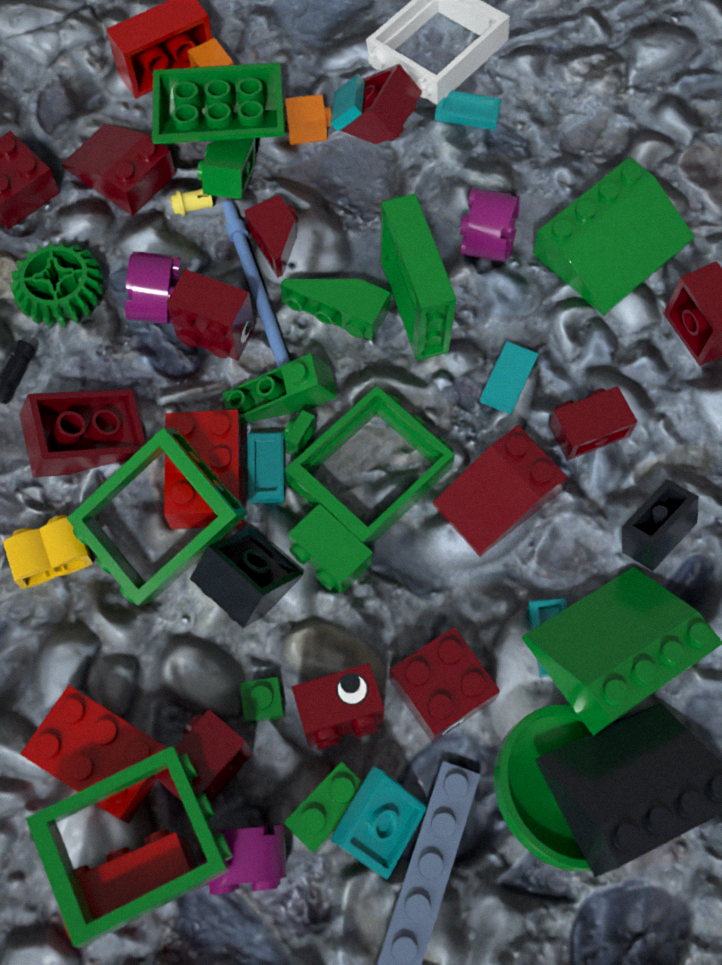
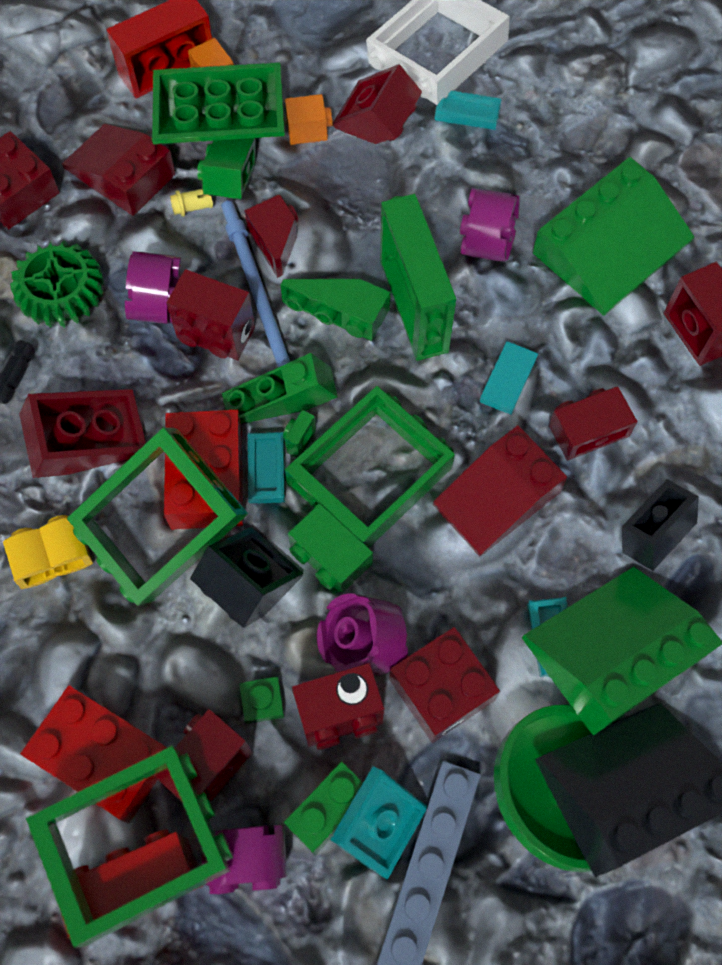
(347, 103): teal tile -> none
(362, 632): none -> magenta brick

